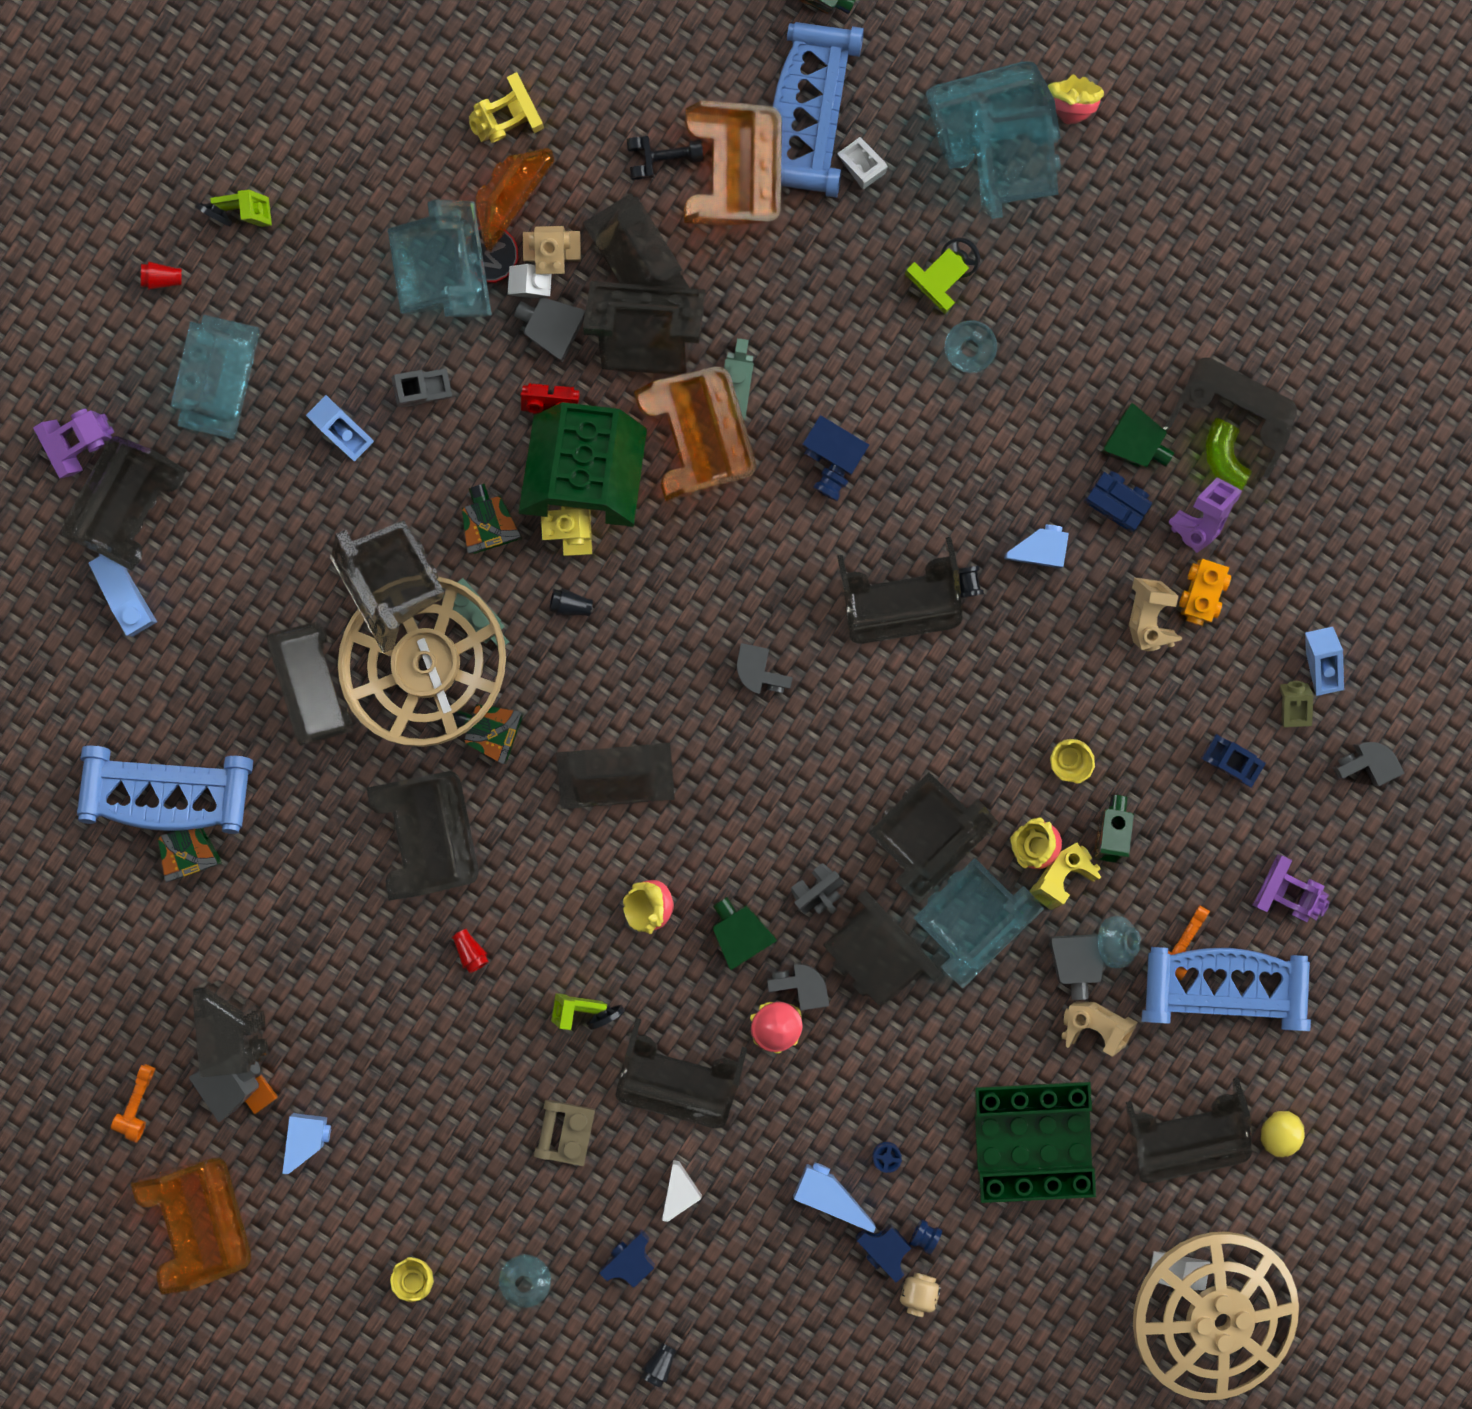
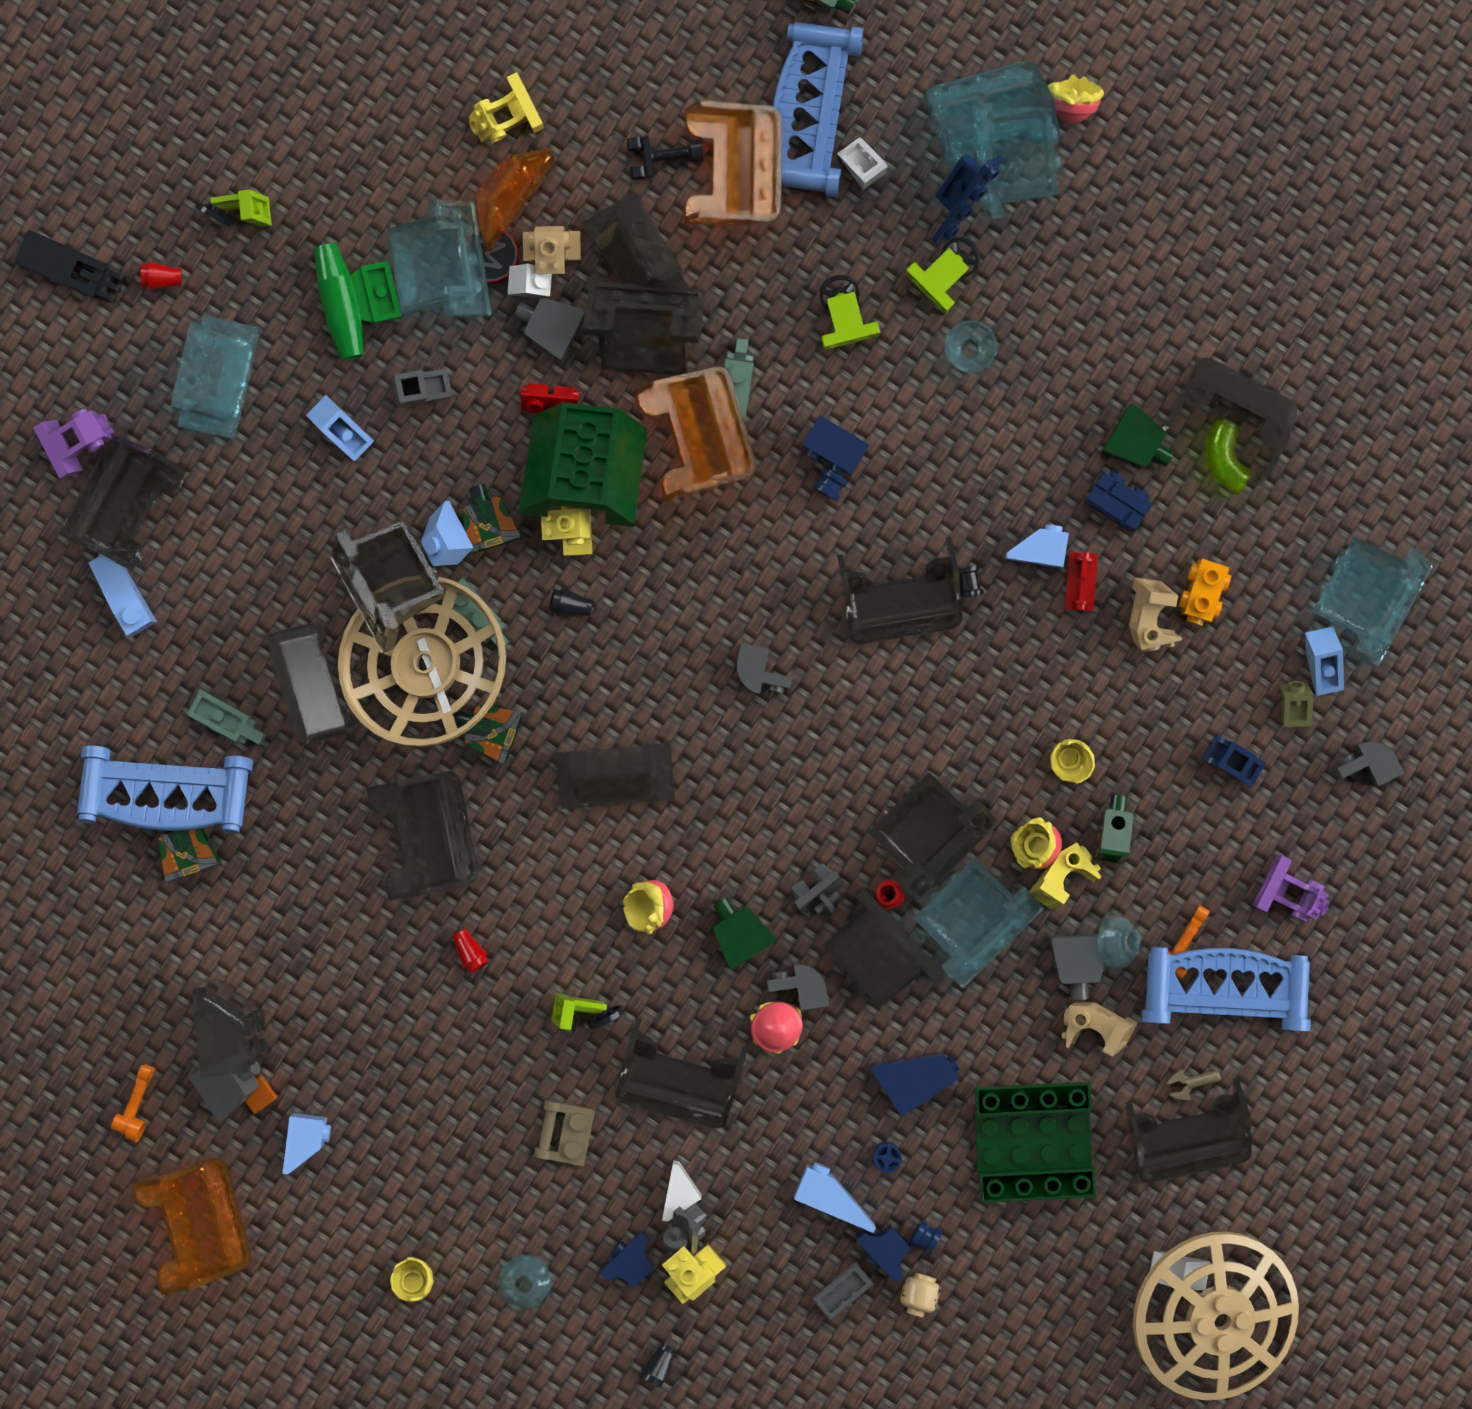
(59, 262): none -> black hinge
(225, 718): none -> sand green hinge
(353, 298): none -> green plate
(445, 537): none -> light blue slope
(685, 1229): none -> dark grey hips
(692, 1274): none -> light yellow tile
(842, 1290): none -> dark grey plate
(845, 315): none -> lime piece
(885, 891): none -> red cone
(915, 1078): none -> dark blue slope
(961, 190): none -> dark blue bracket
(1081, 581): none -> red hinge
(1191, 1082): none -> dark tan bar
(1216, 505): medium lavender tile -> none
(1282, 1134): light yellow hair -> none
(1372, 595): none -> clear light blue windscreen

